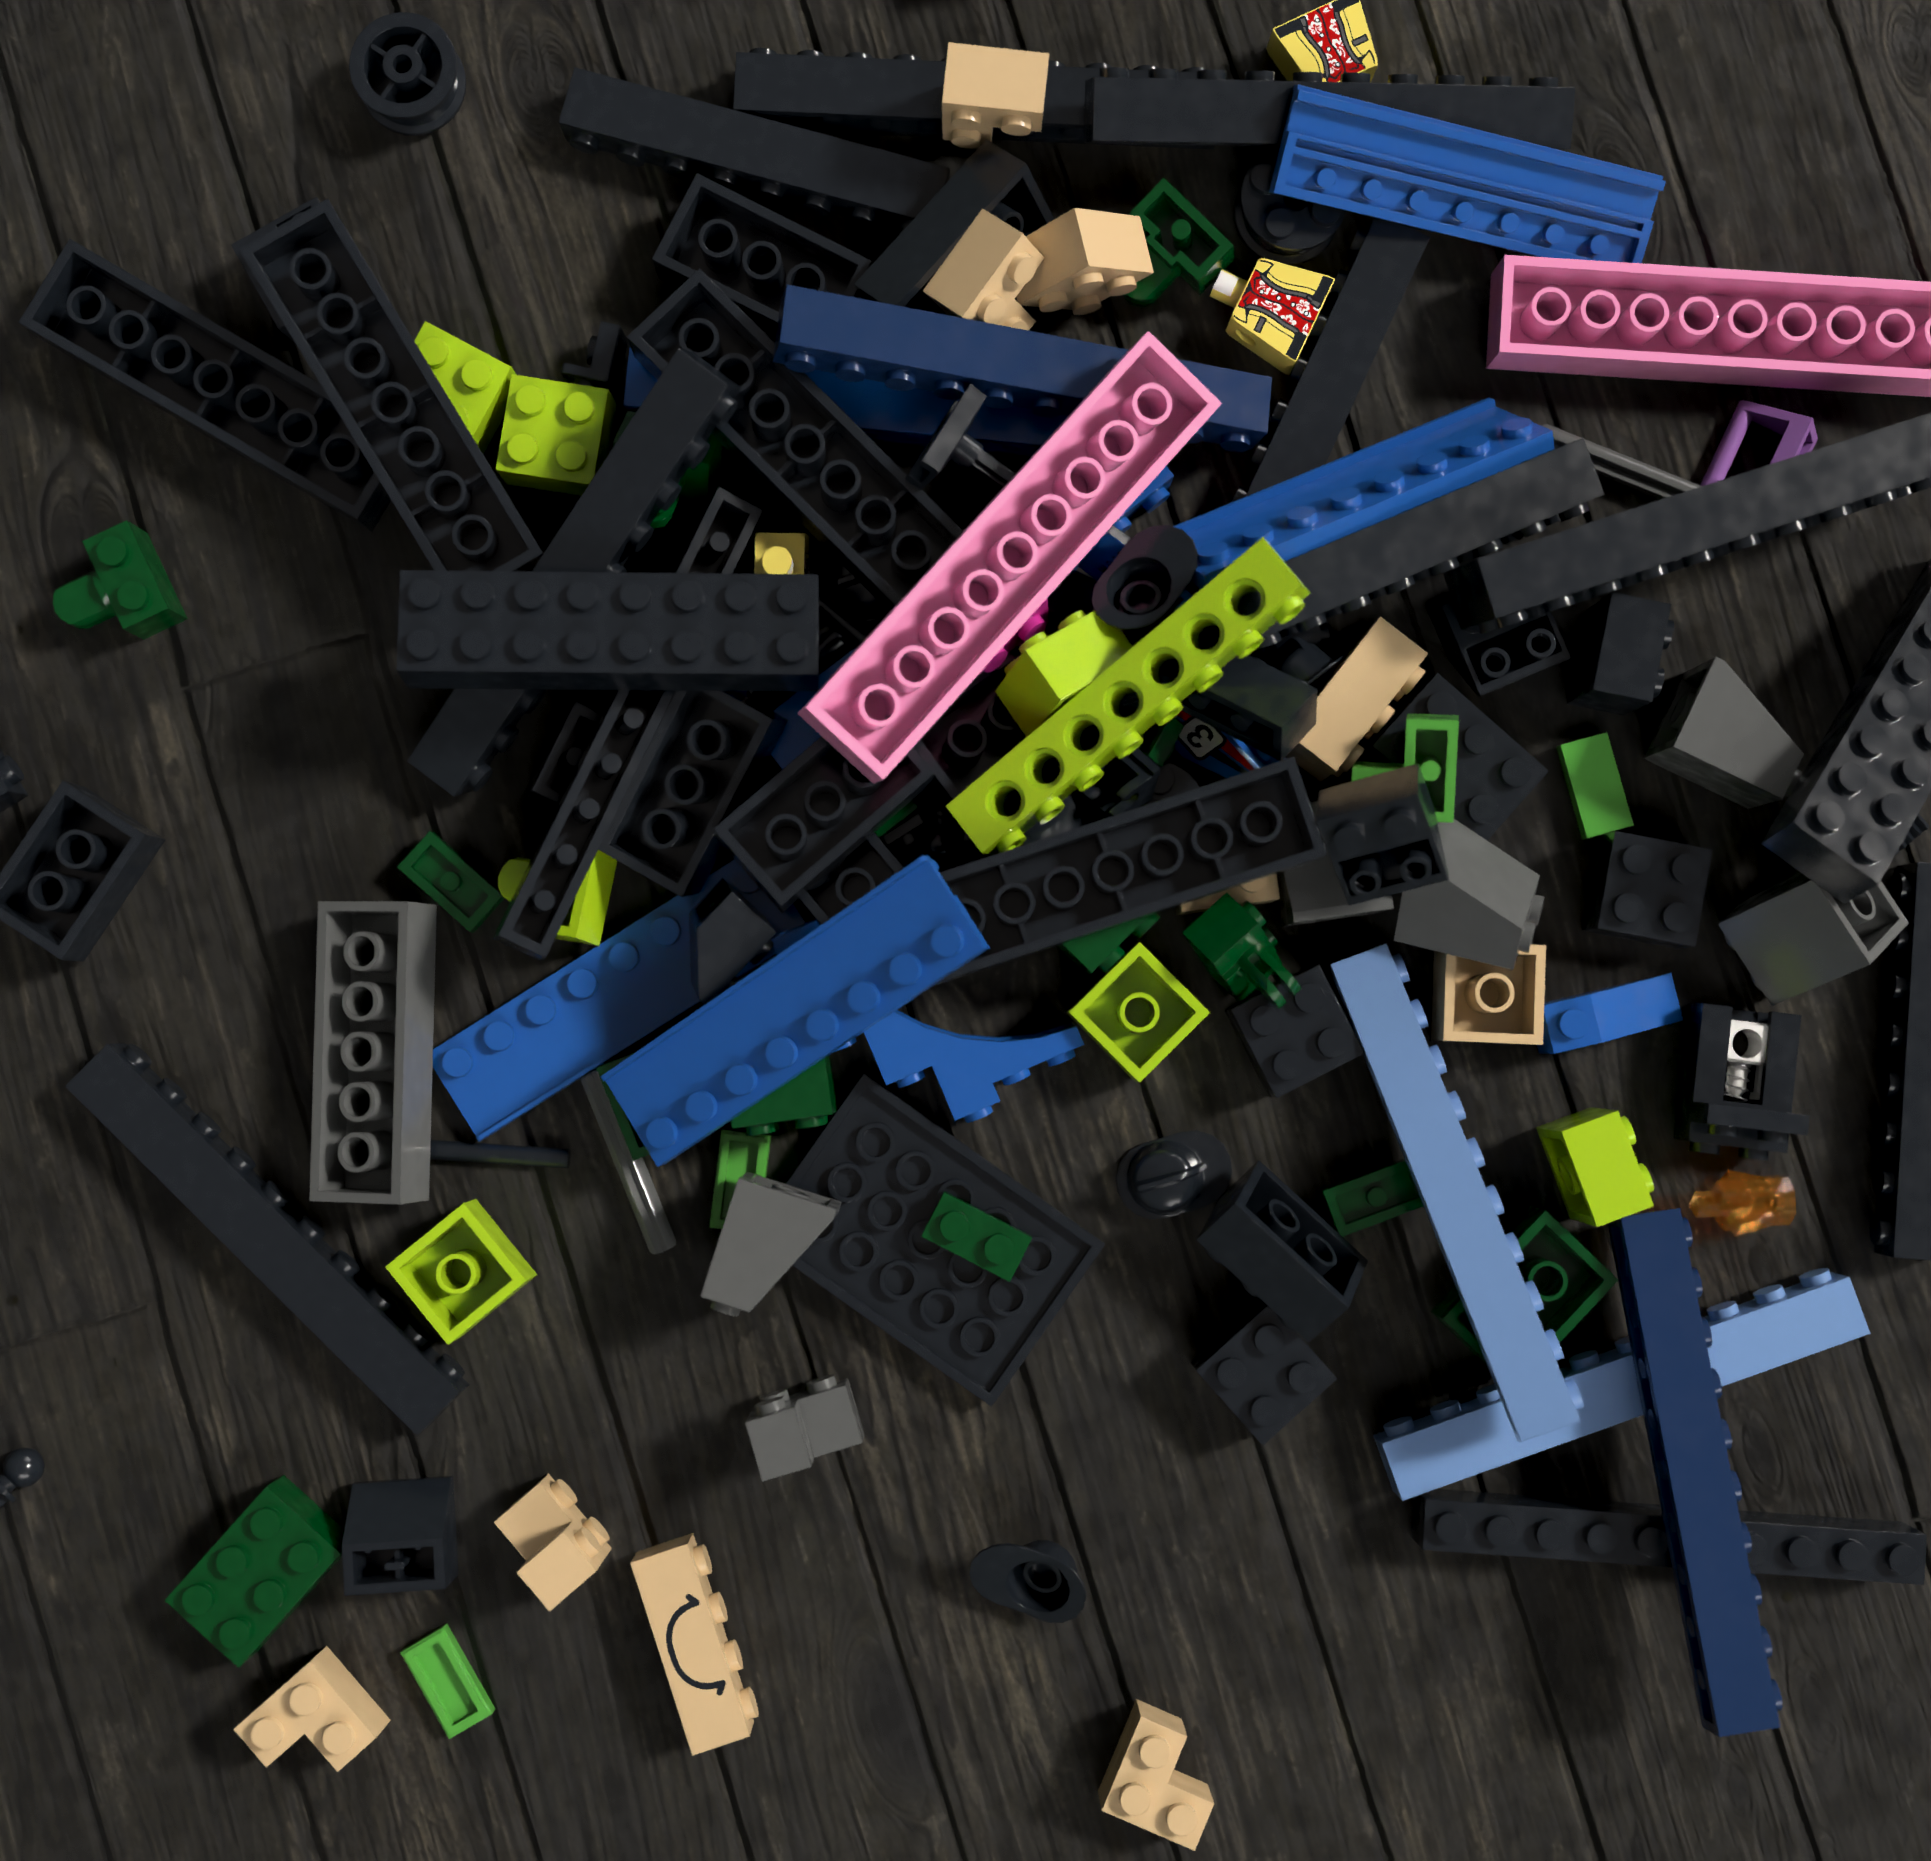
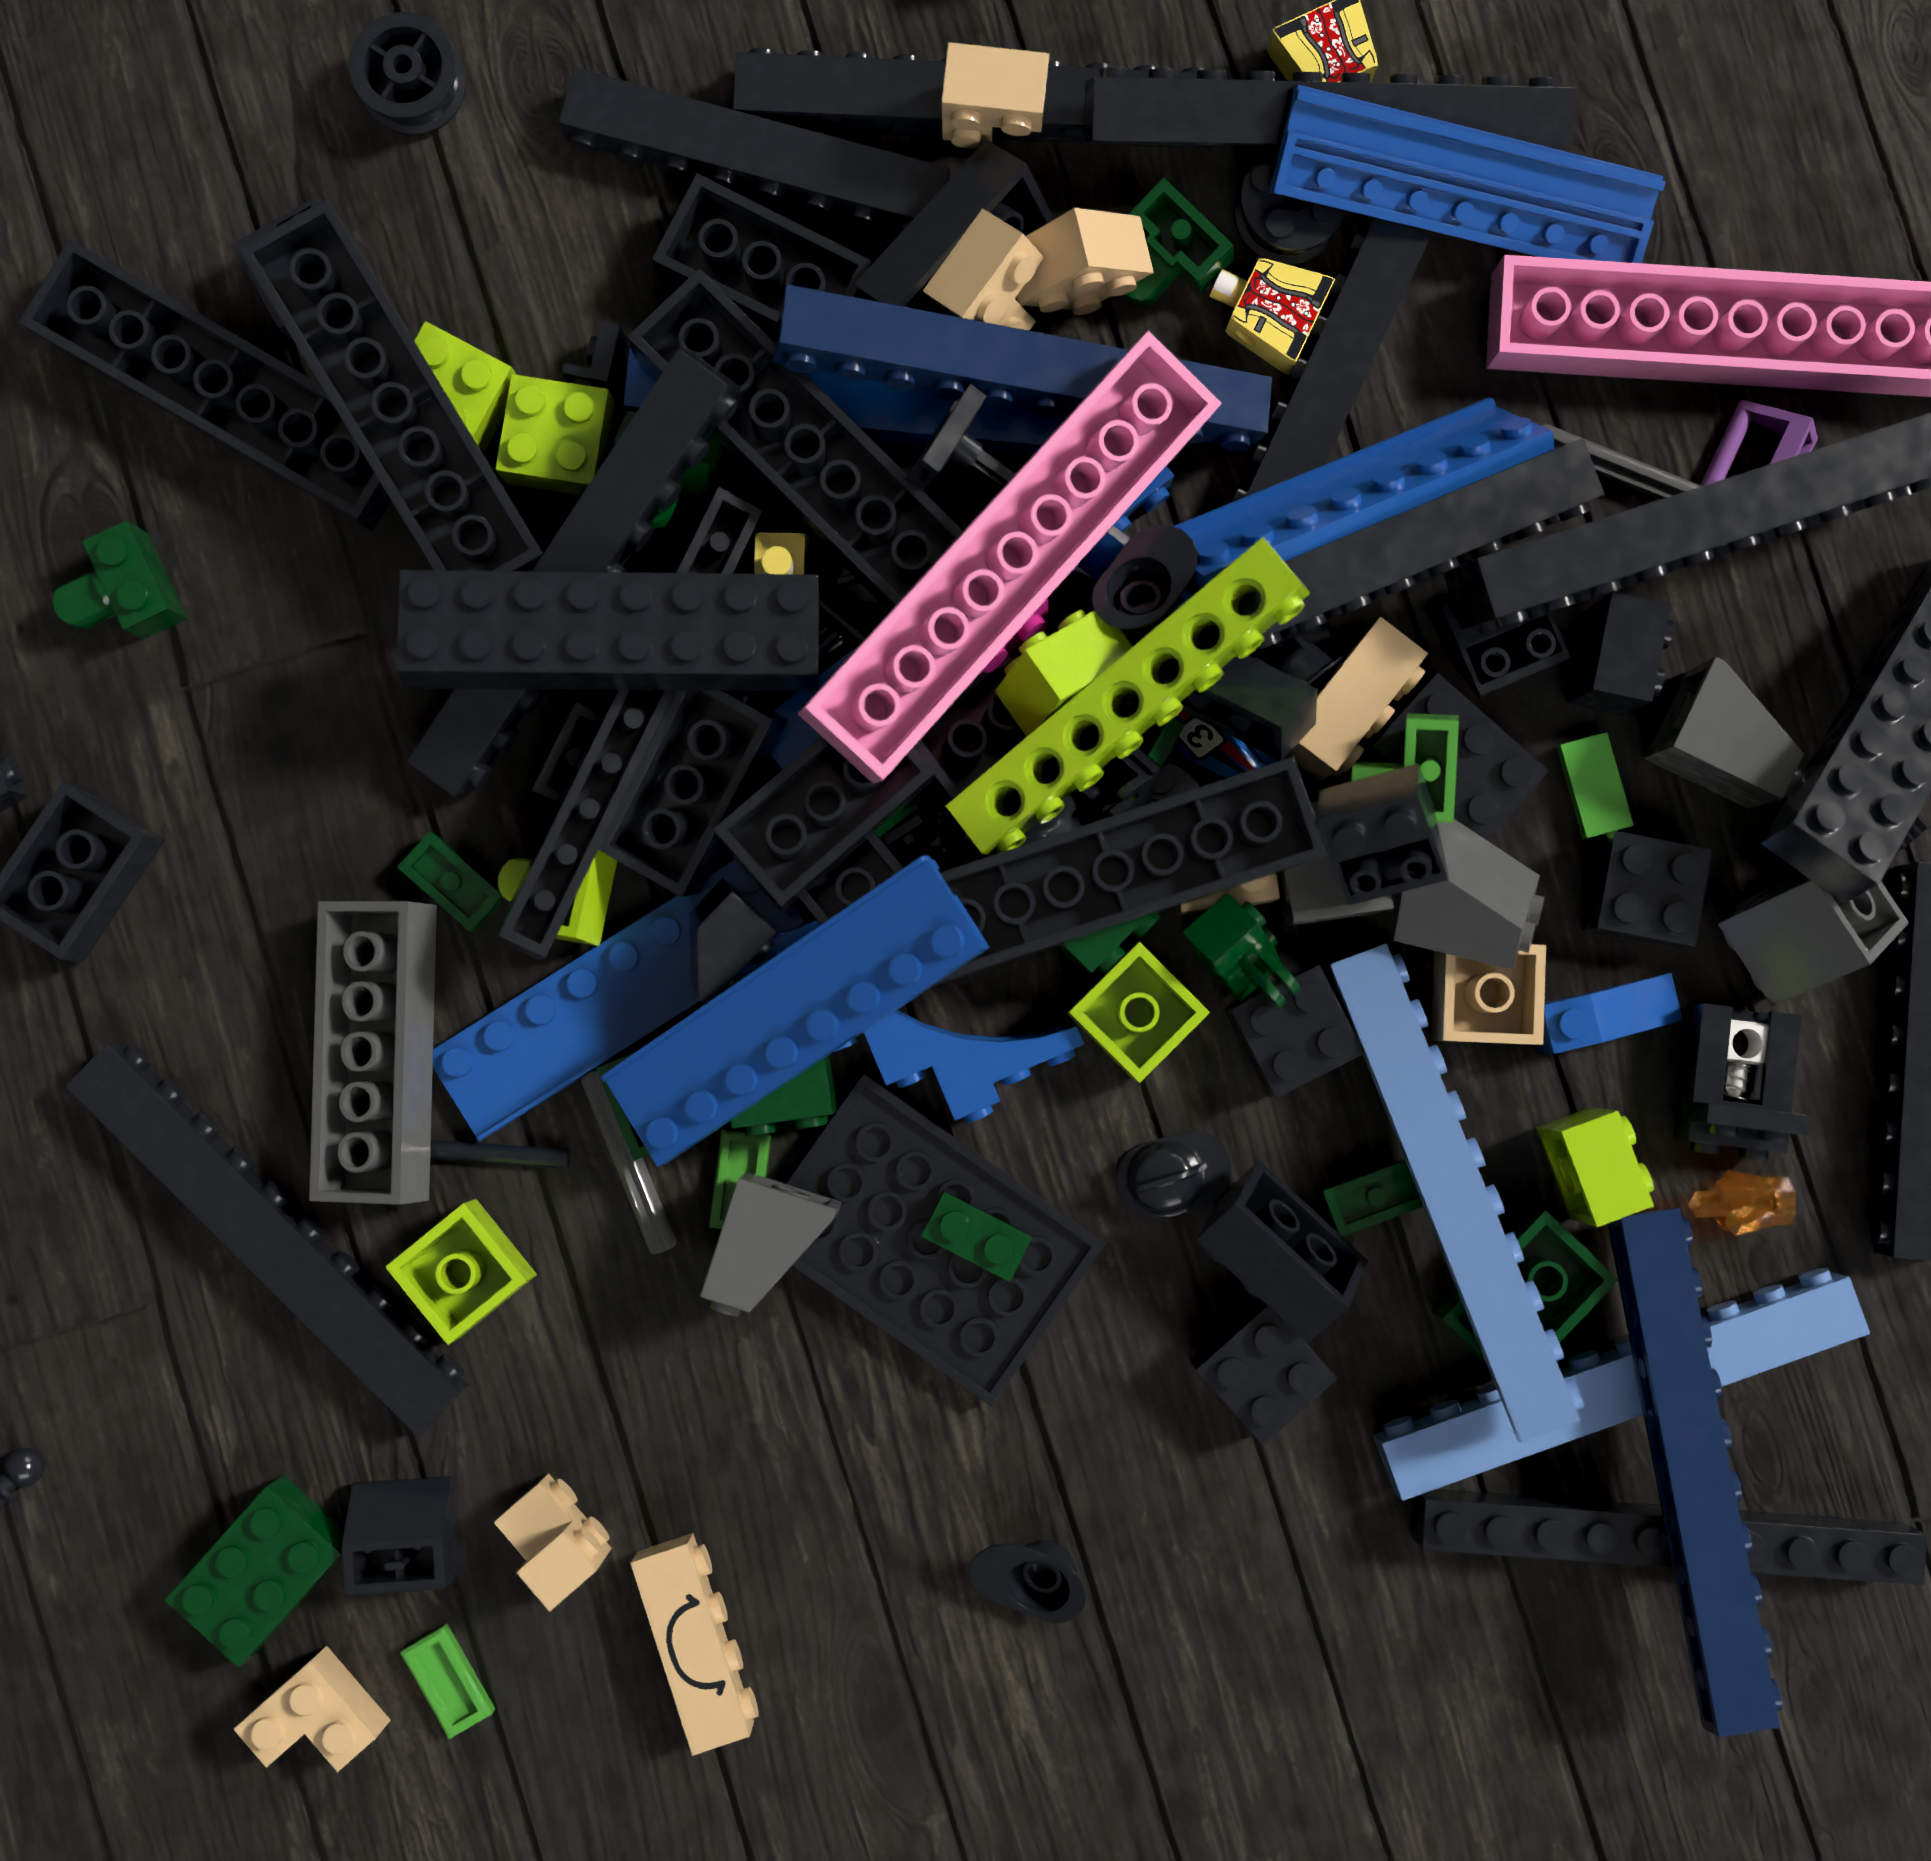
(801, 1426): dark grey brick -> none
(1143, 1782): tan brick -> none

